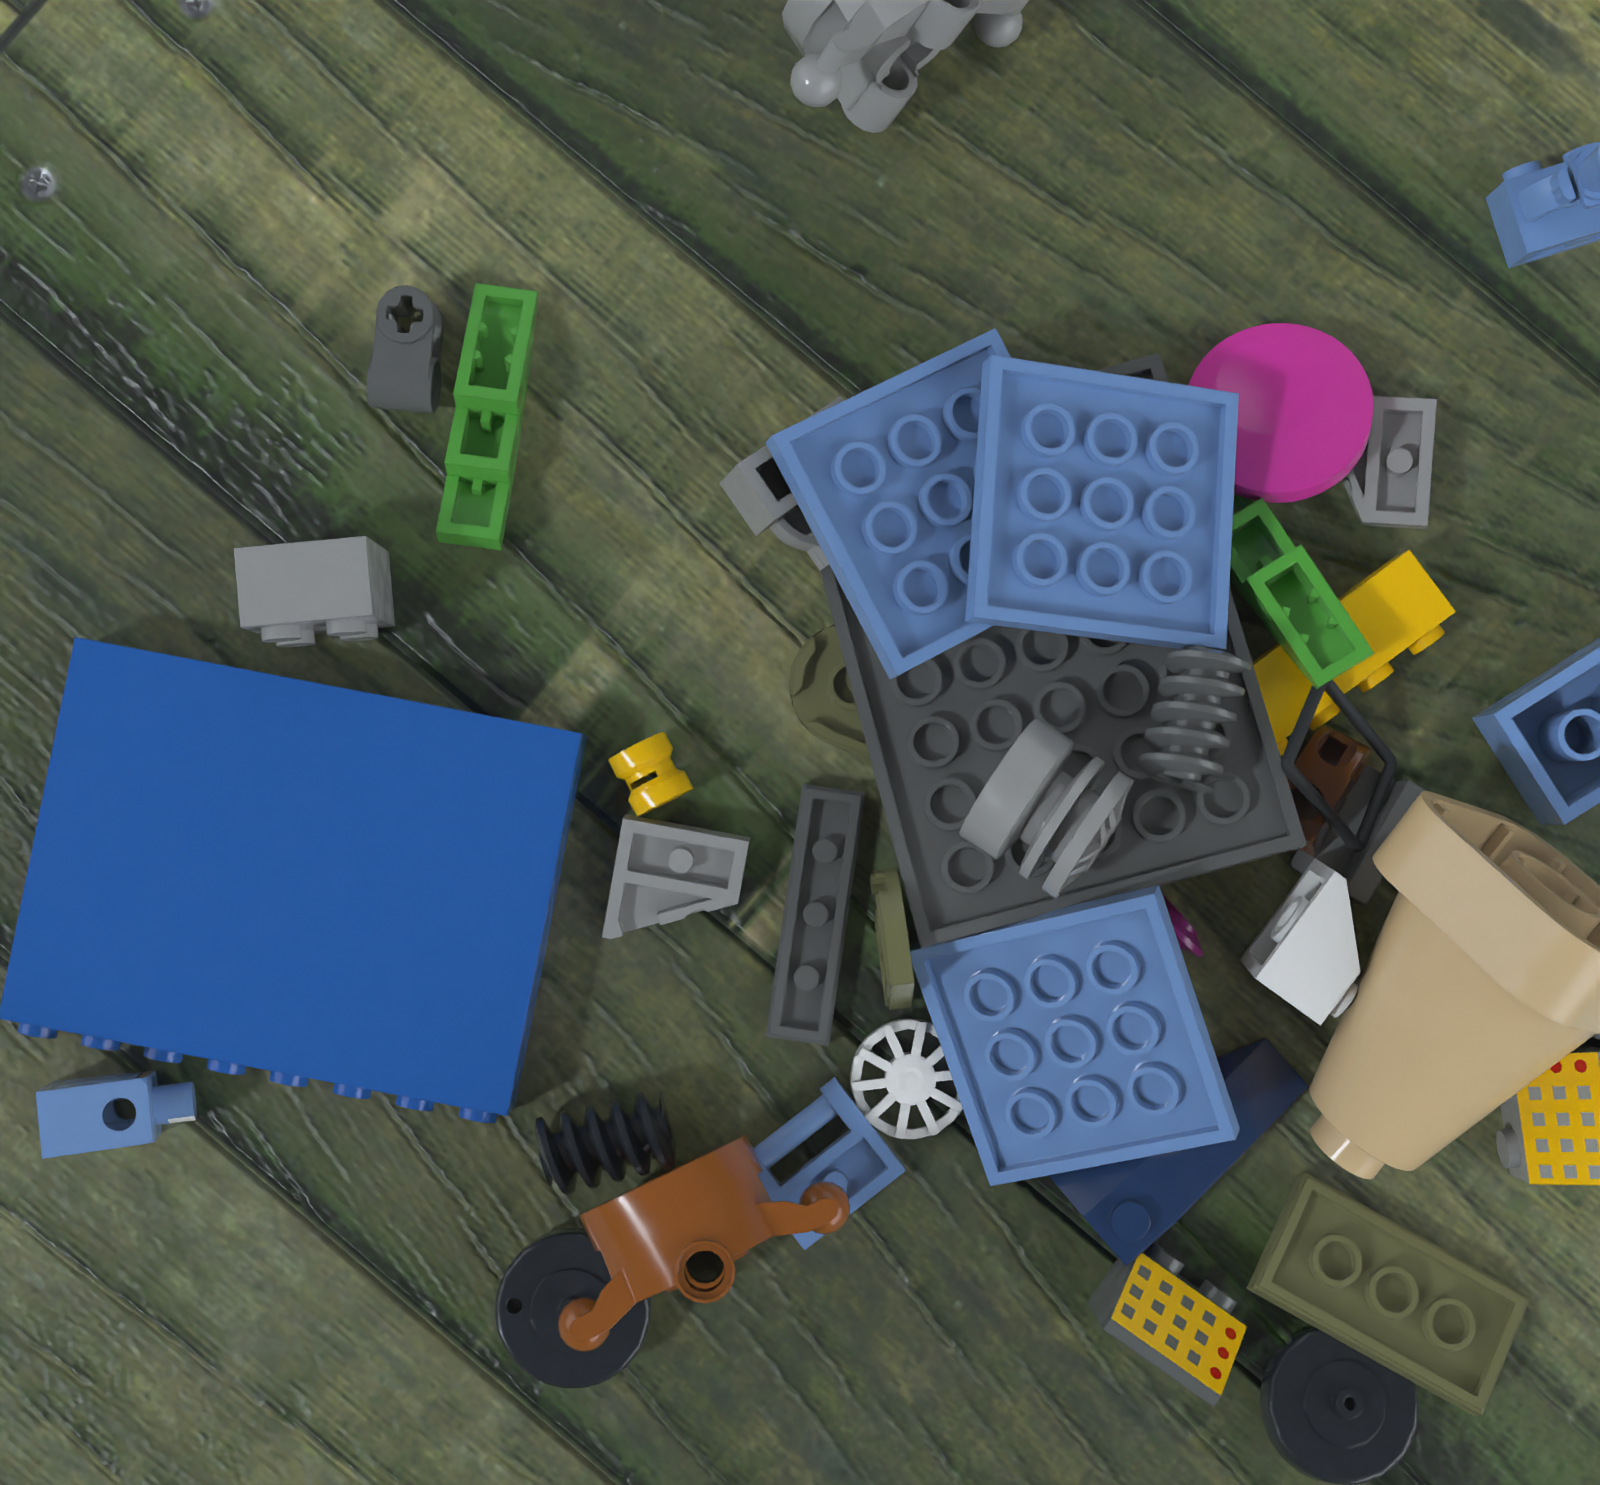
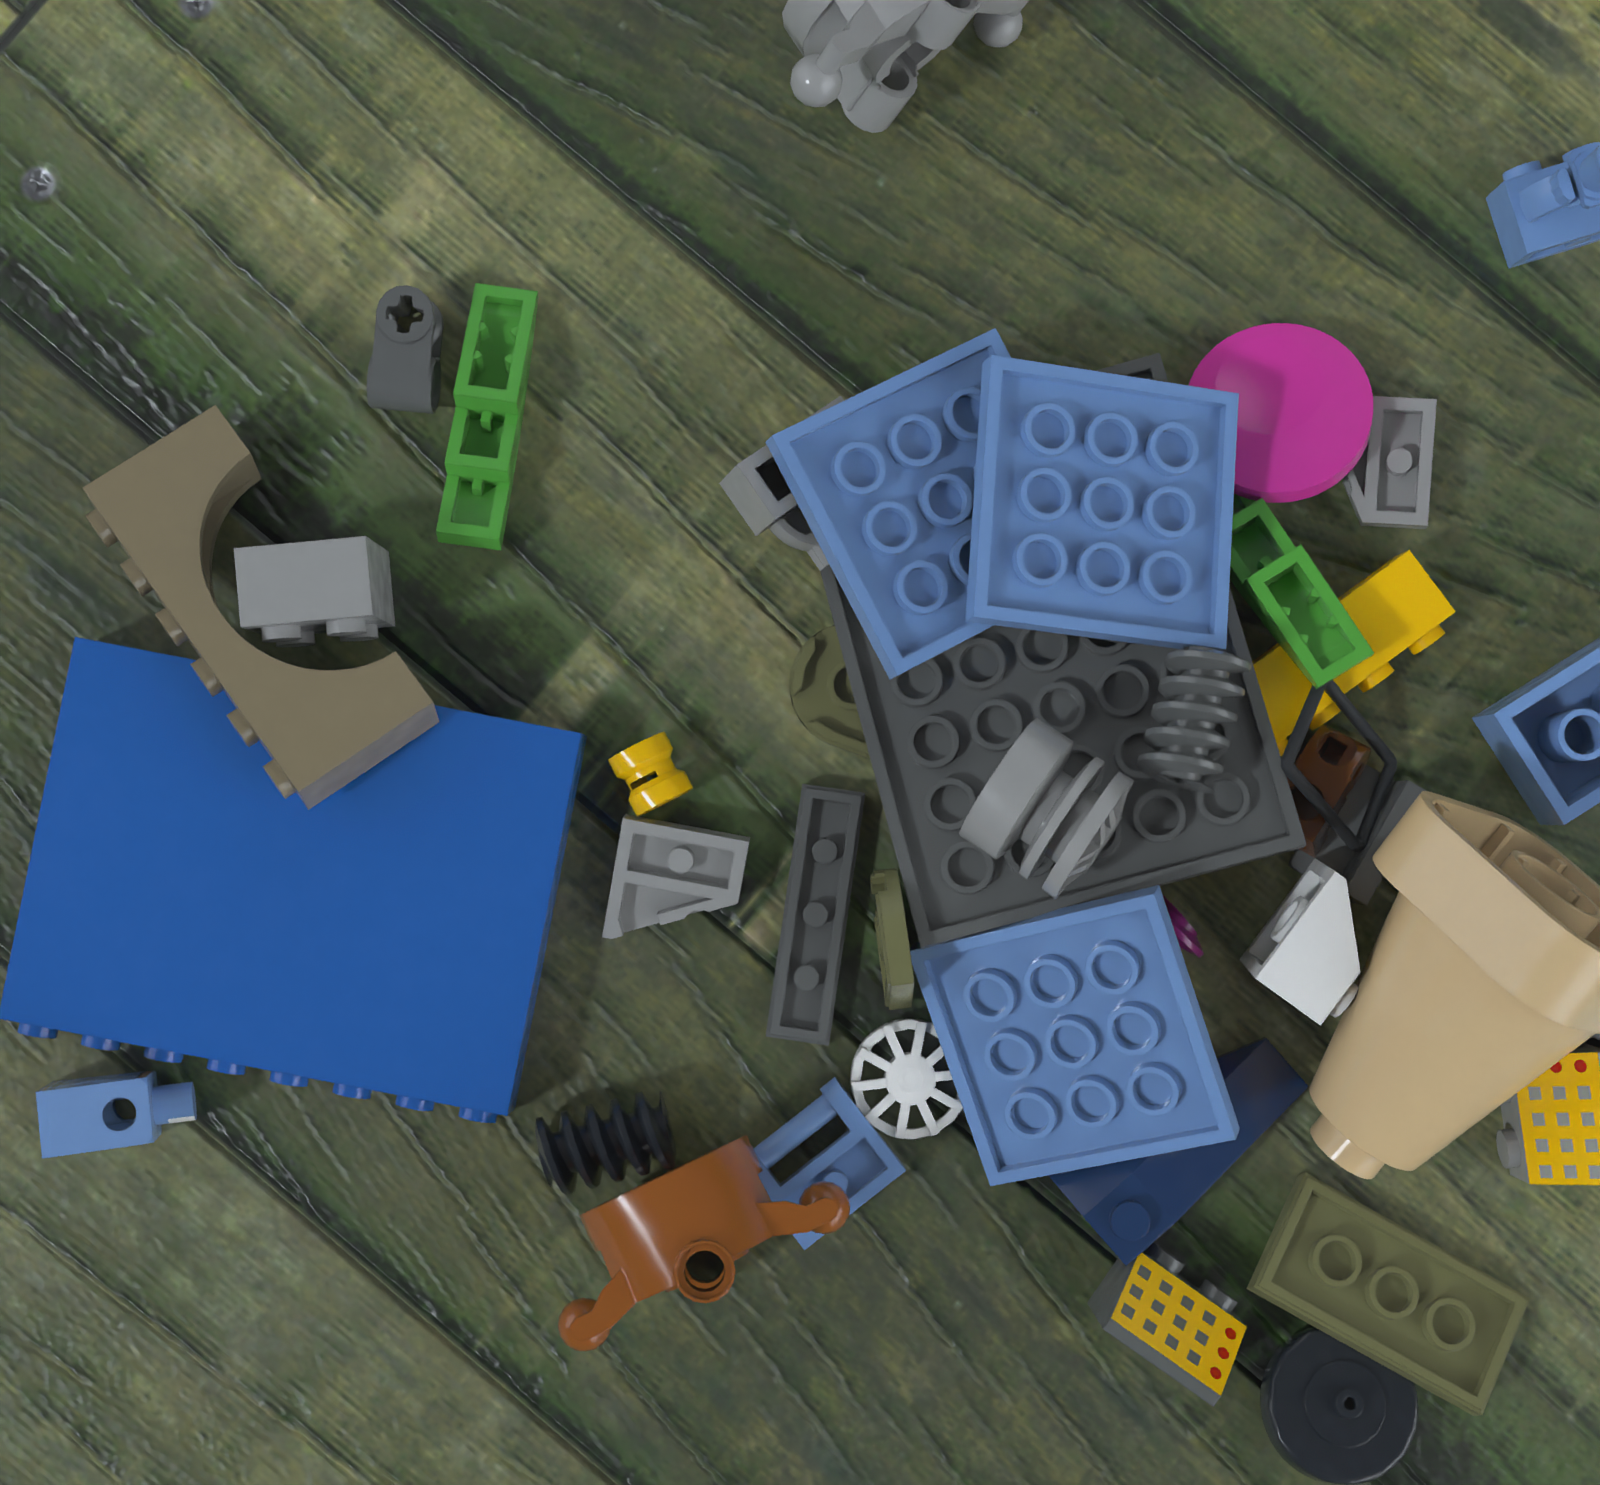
(311, 722): none -> dark tan arch
(534, 1293): black wheel -> none

